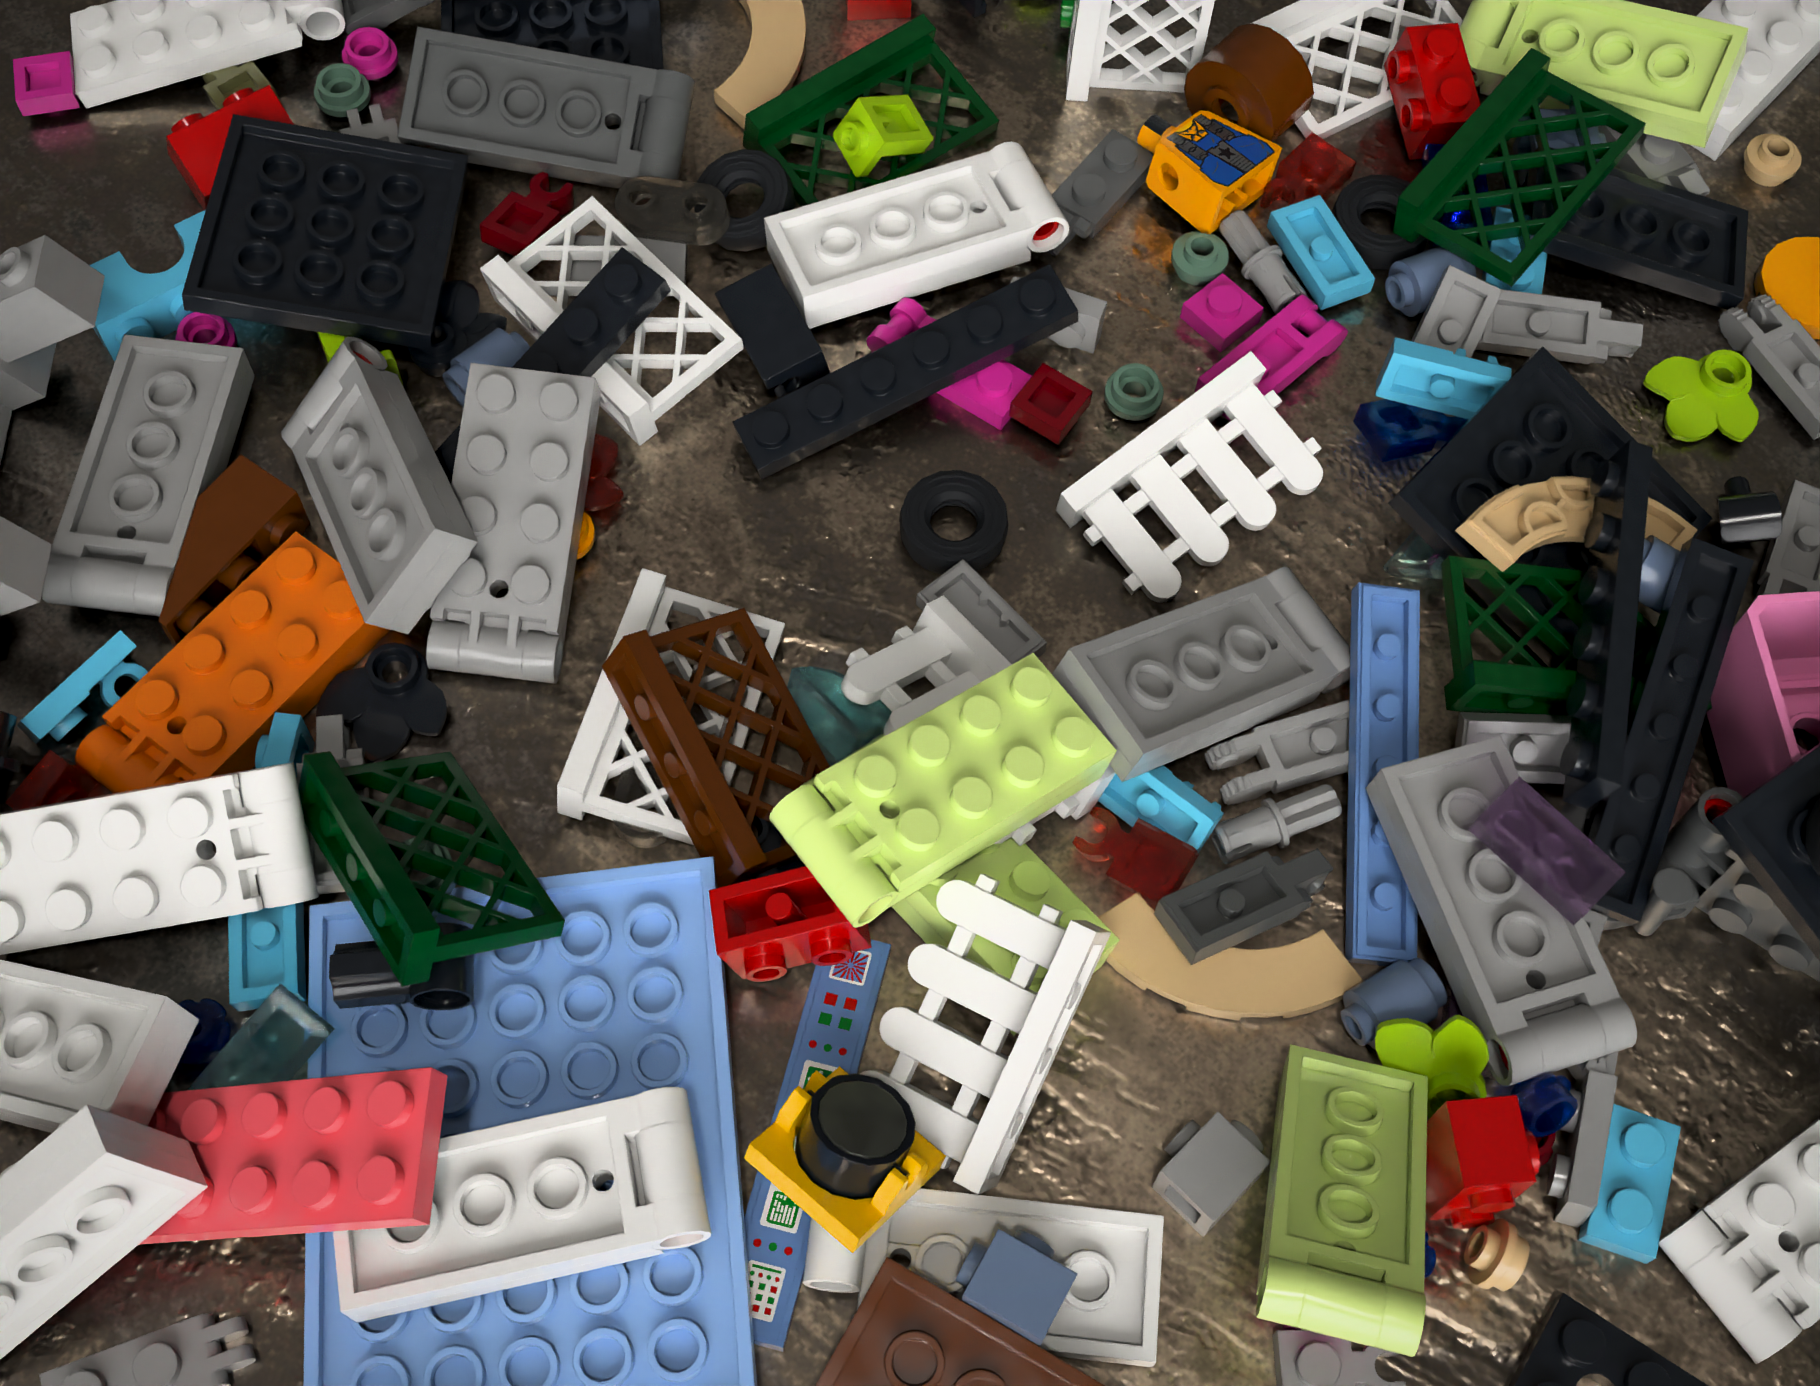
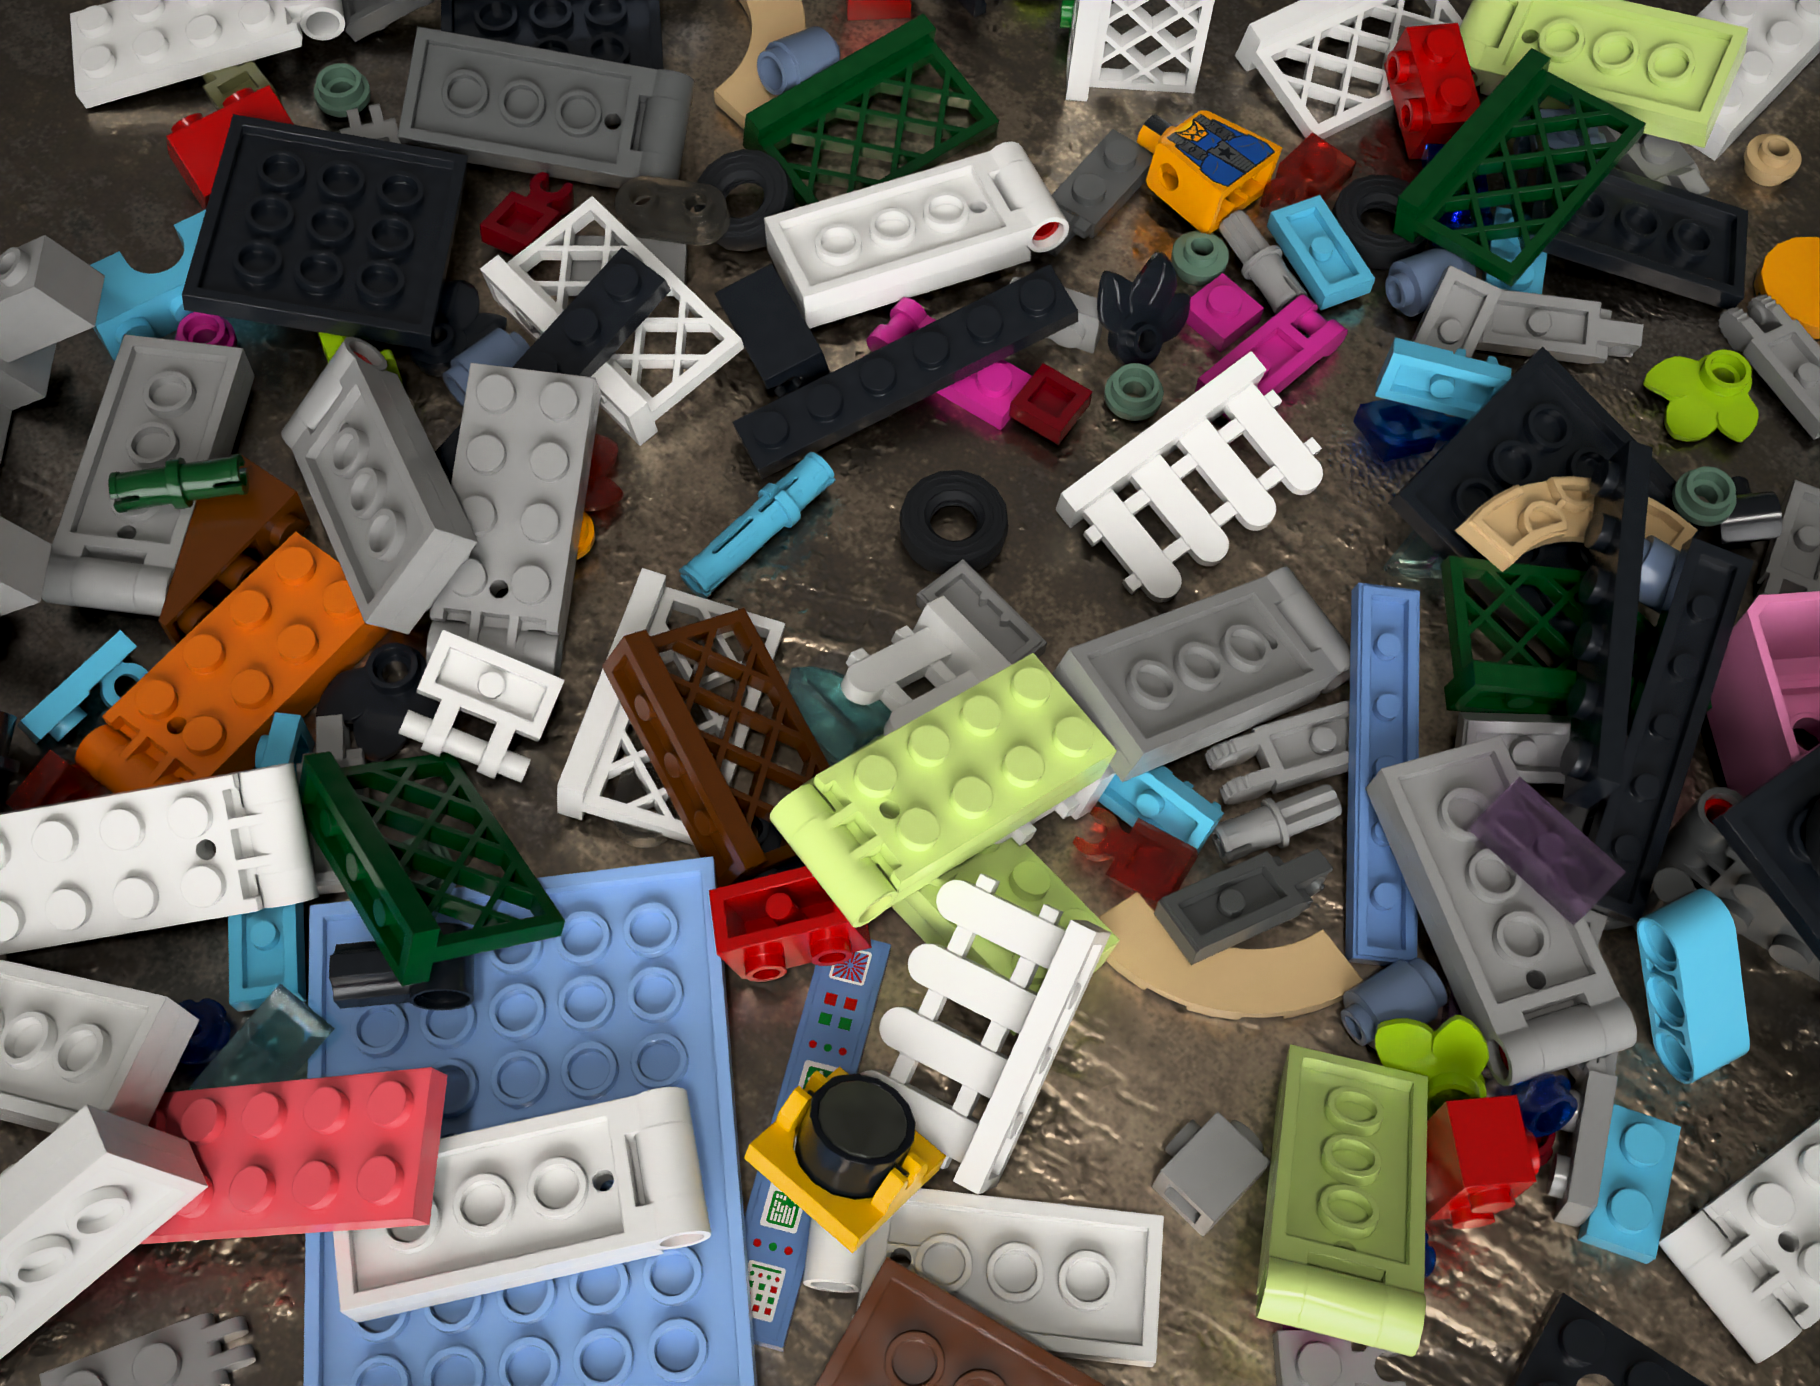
(45, 83): dark pink plate -> none
(178, 483): none -> dark green pin
(370, 52): dark pink plate -> none
(490, 688): none -> white plate
(776, 508): none -> medium azure pin
(796, 59): none -> sand blue brick
(880, 129): lime bracket -> none
(1016, 1283): sand blue brick -> none
(1142, 309): none -> black plate
(1256, 75): reddish brown piece -> none
(1496, 1255): tan plate -> none
(1693, 985): none -> medium azure beam
(1712, 485): none -> sand green plate

